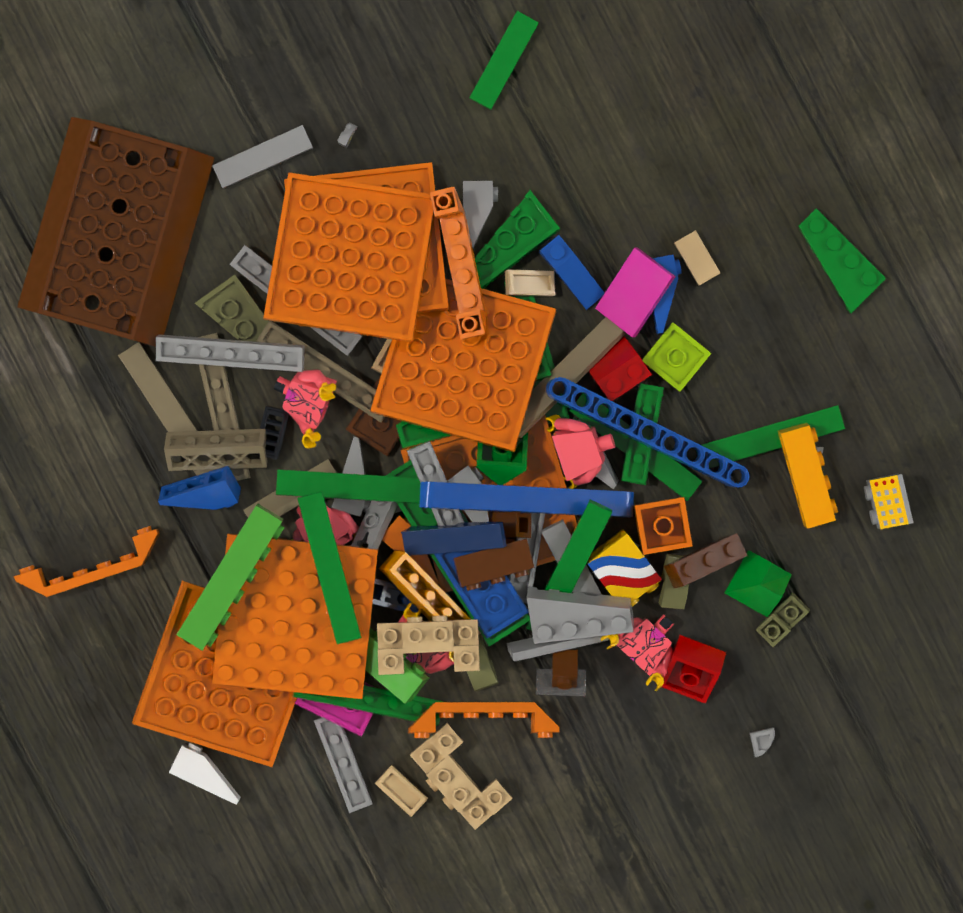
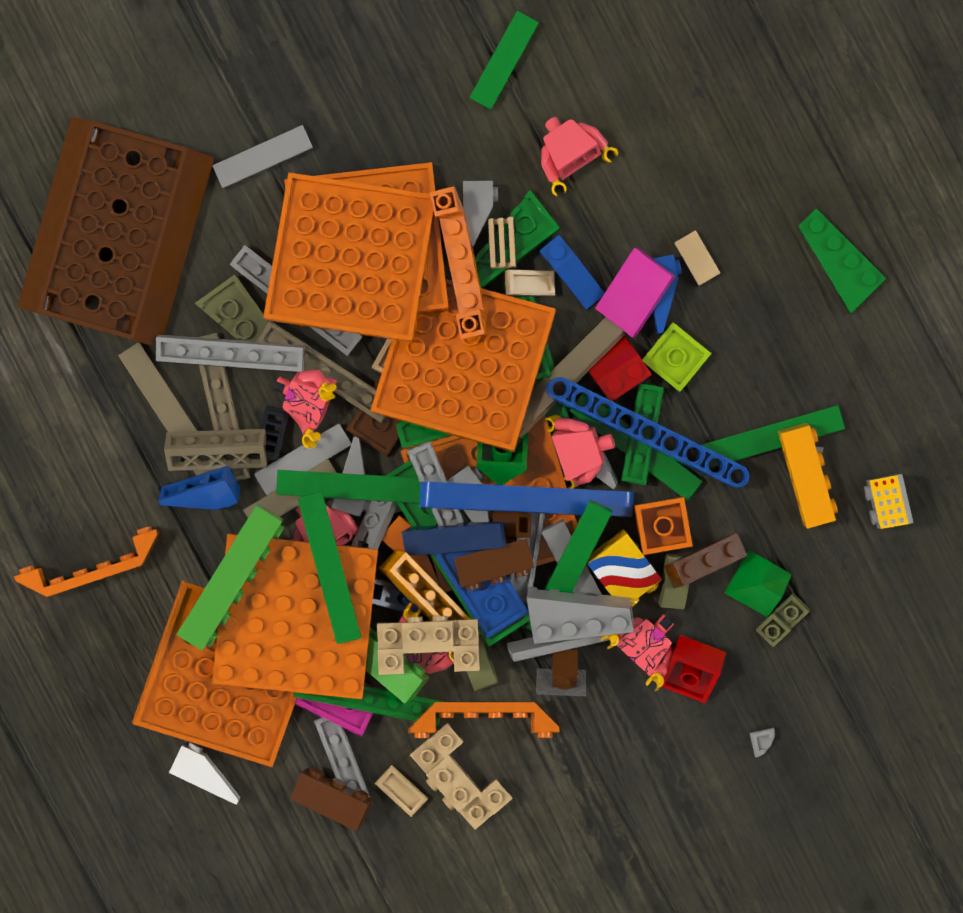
(304, 458): none -> light grey tile
(332, 798): none -> reddish brown brick
(346, 136): light grey tile -> none
(501, 222): none -> tan tile
(570, 148): none -> coral torso

